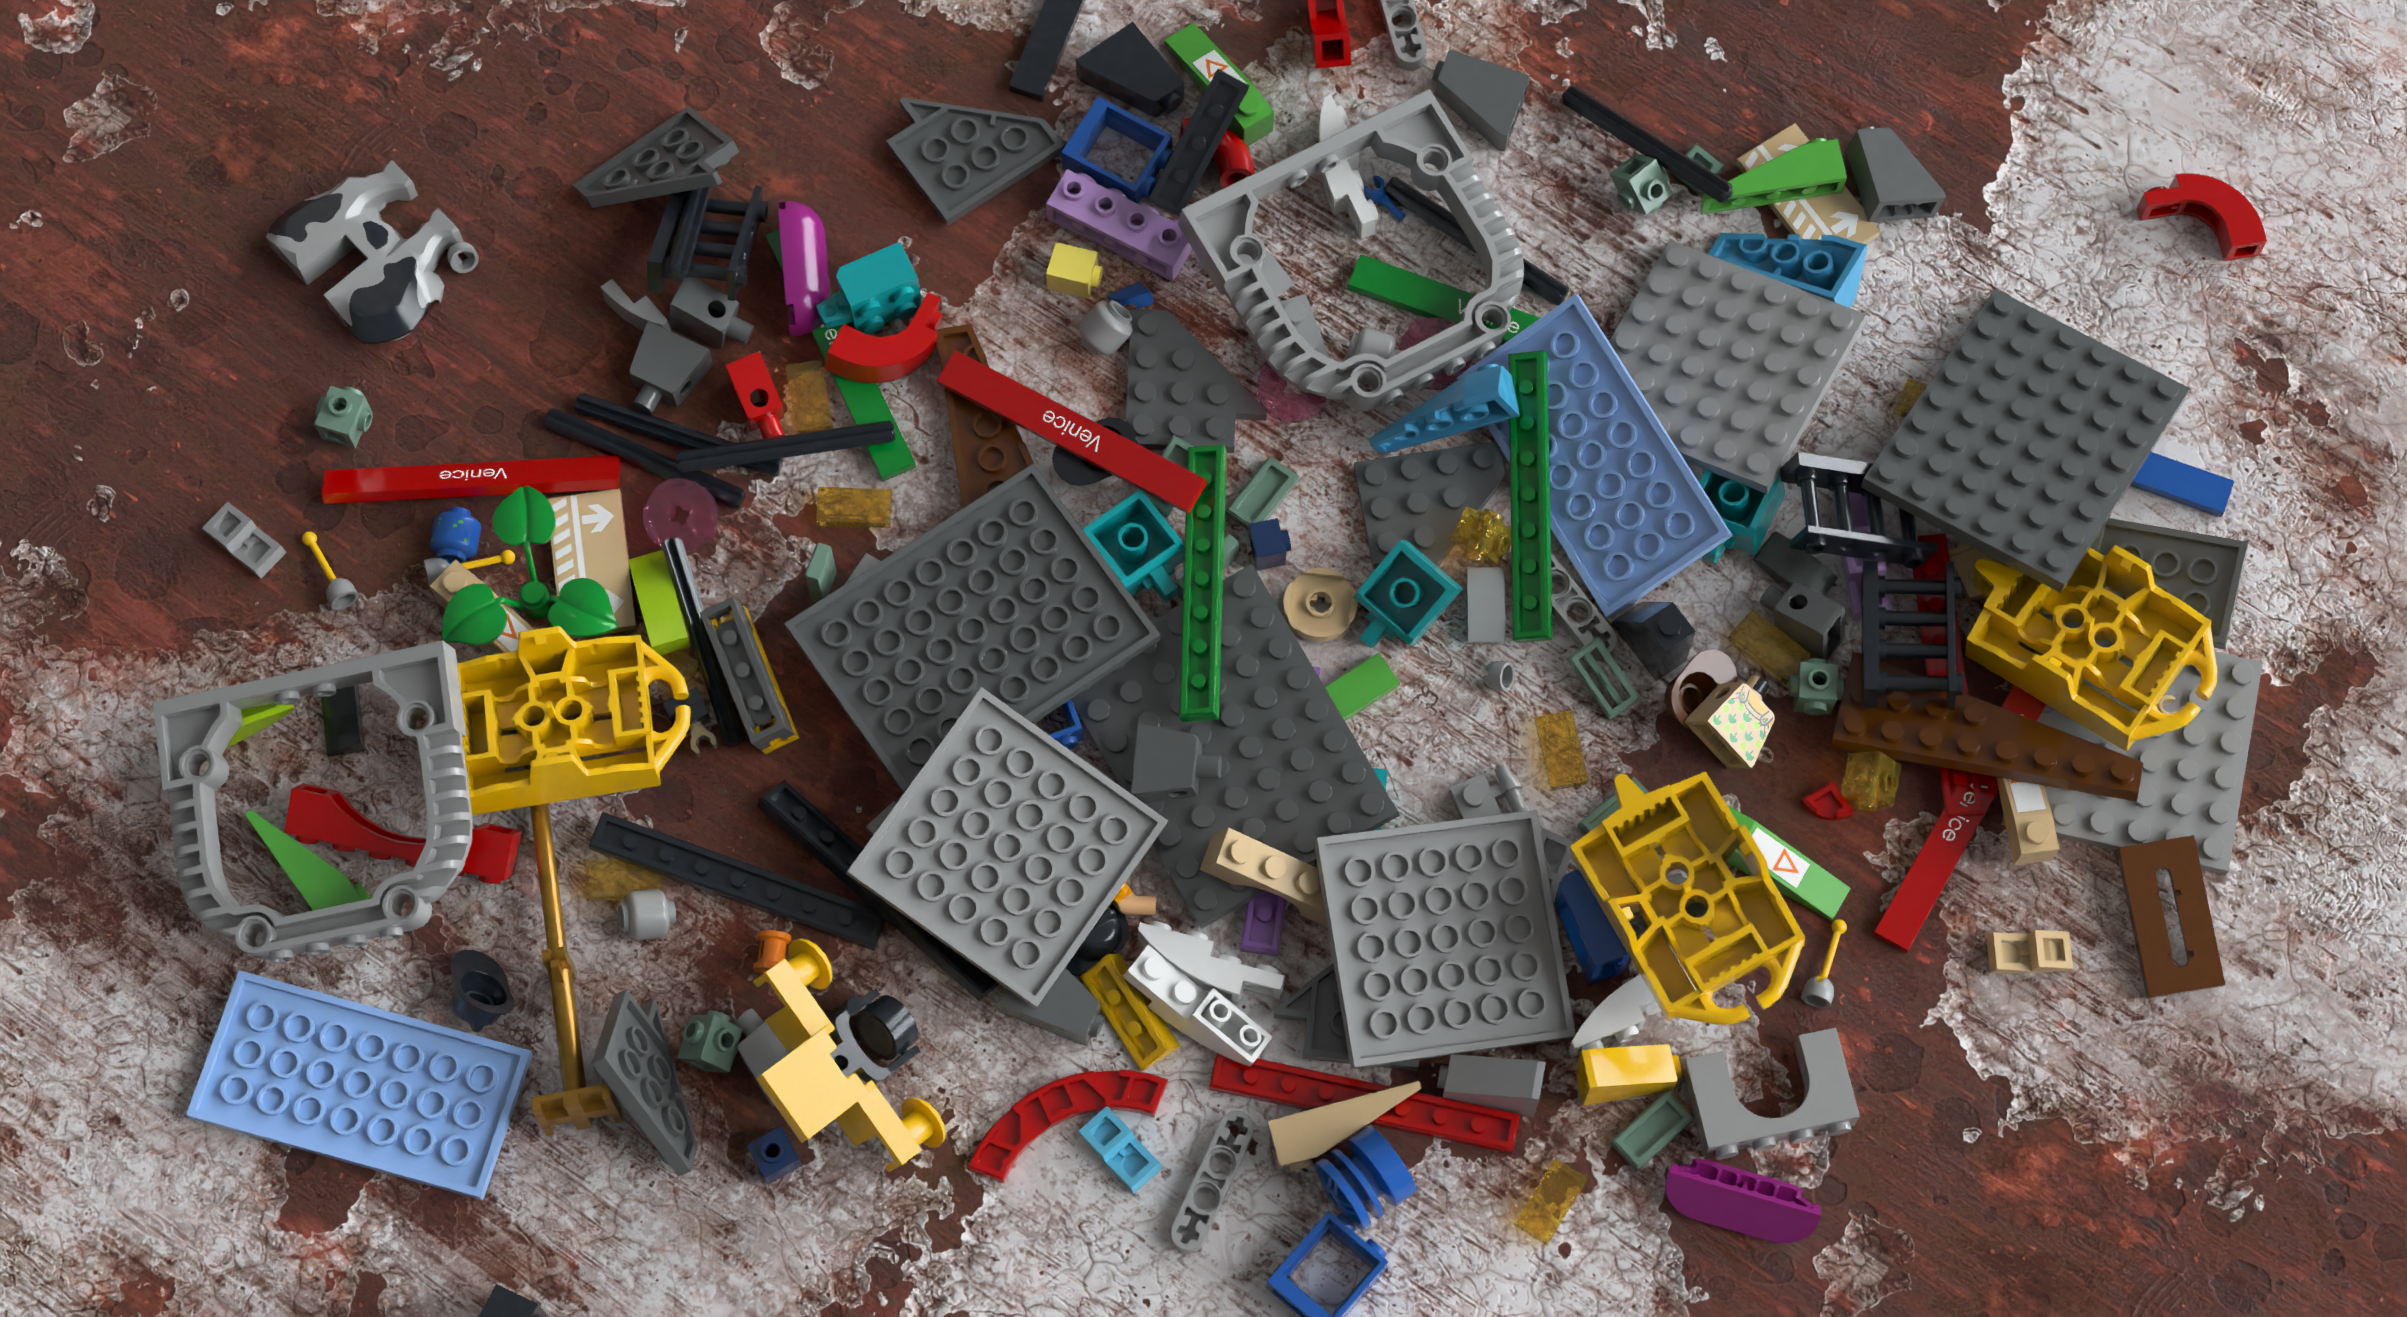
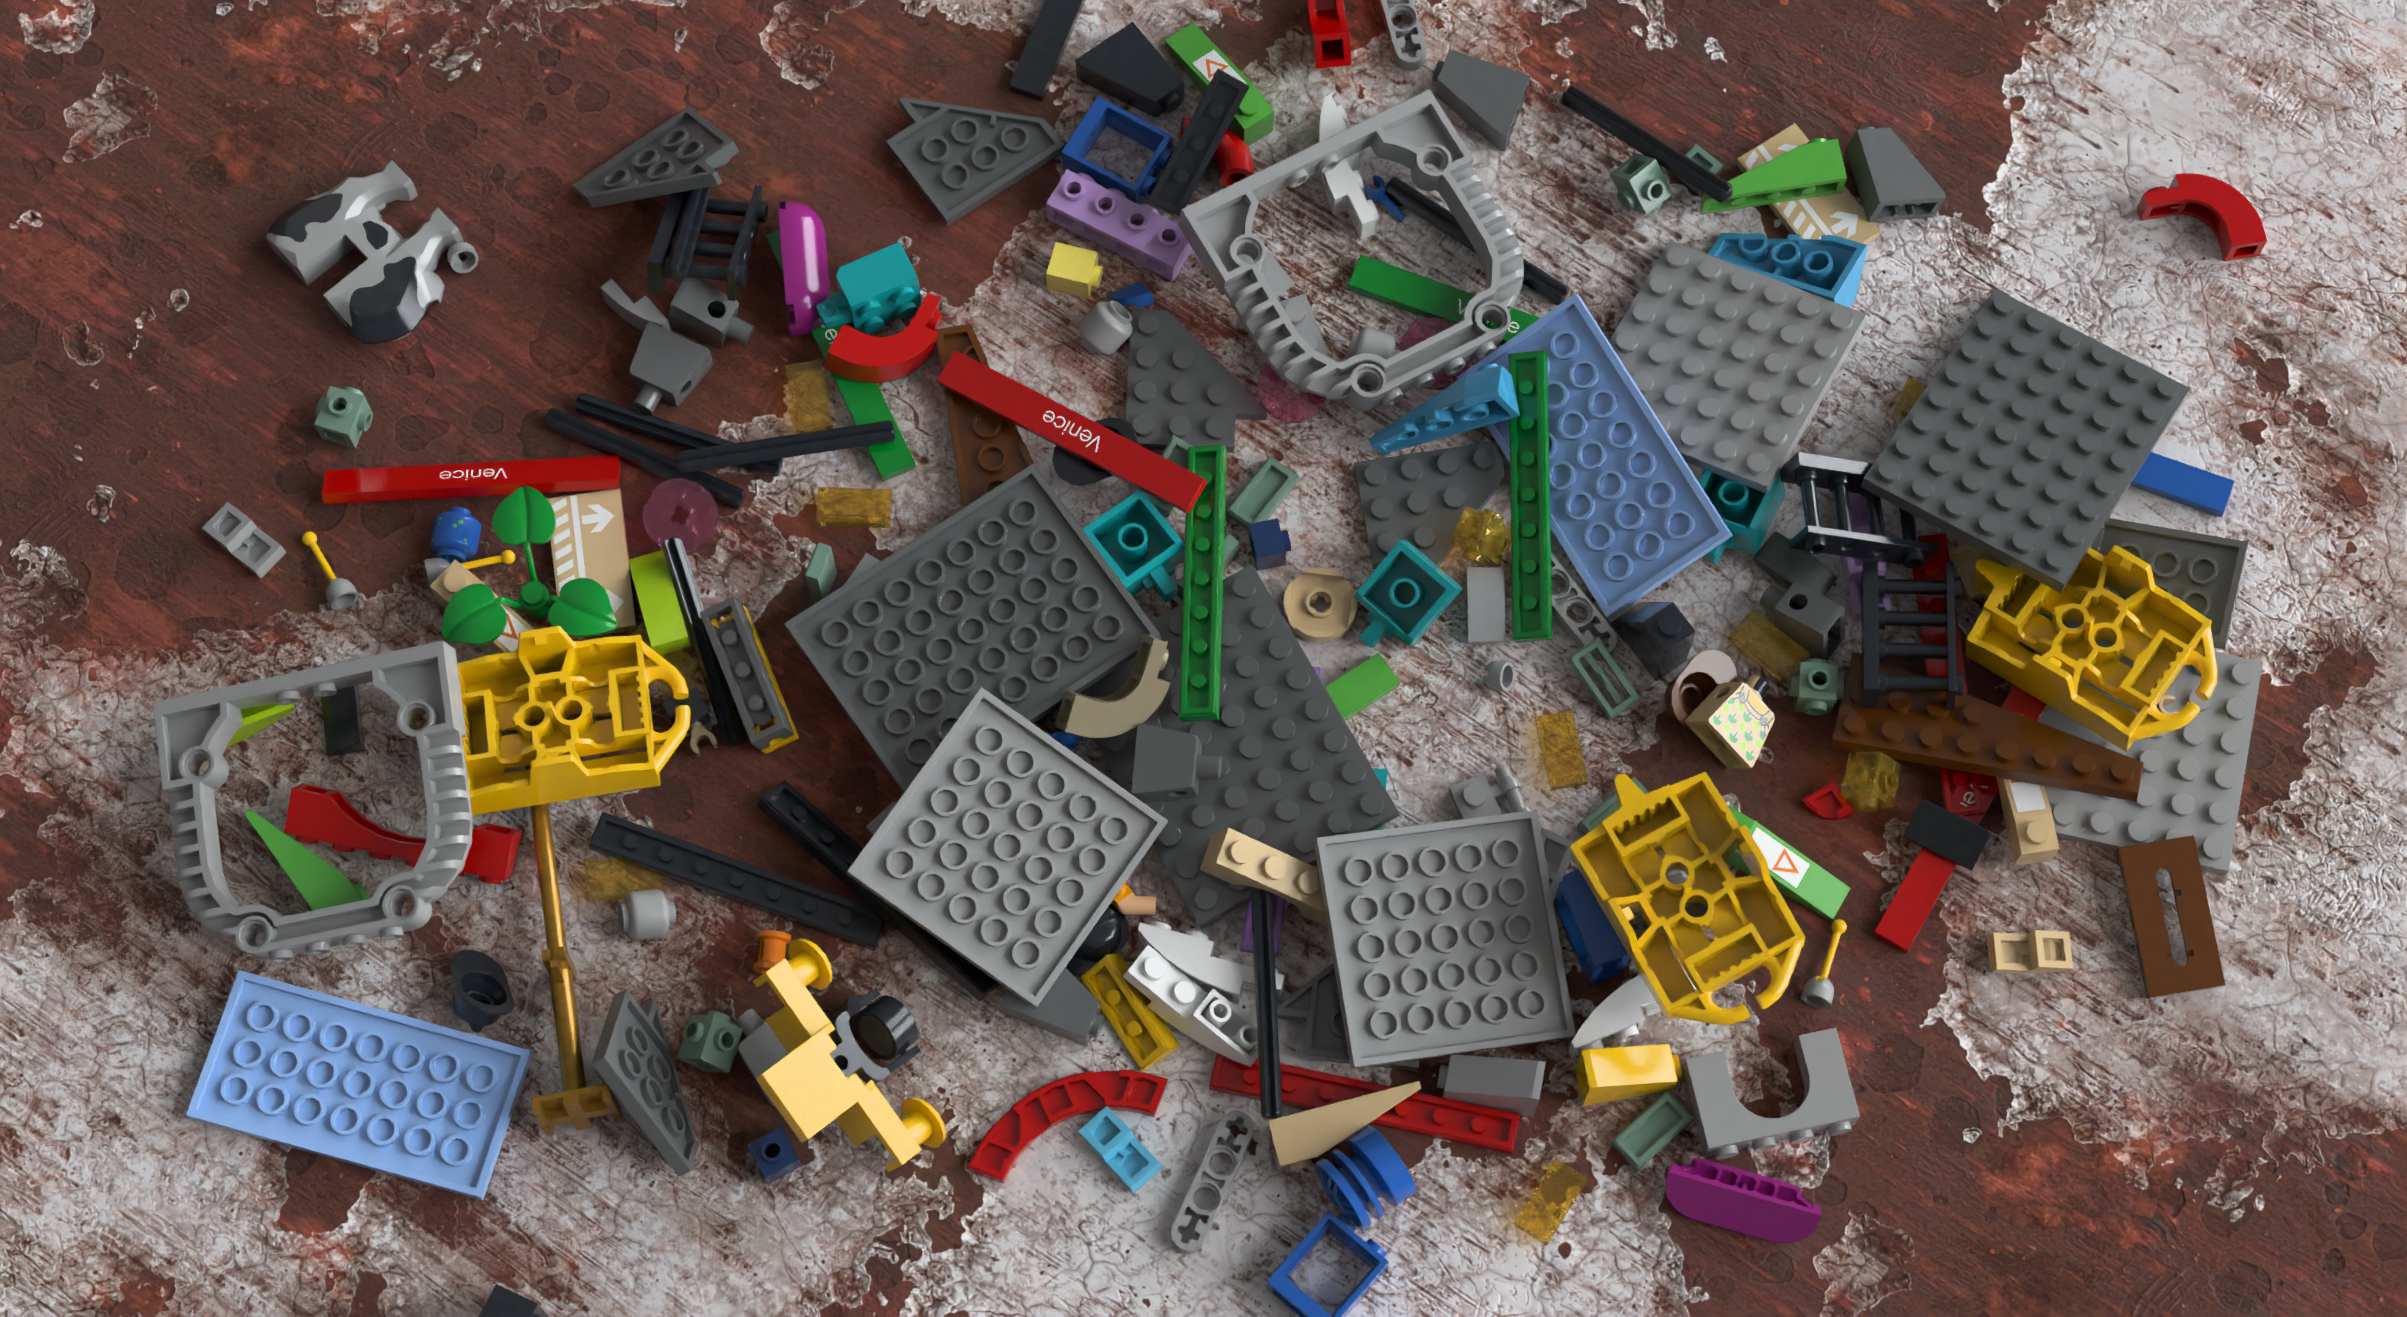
(752, 386): red torso -> none
(1125, 707): none -> dark tan arch
(1266, 1005): none -> black axle
(1946, 834): none -> black slope

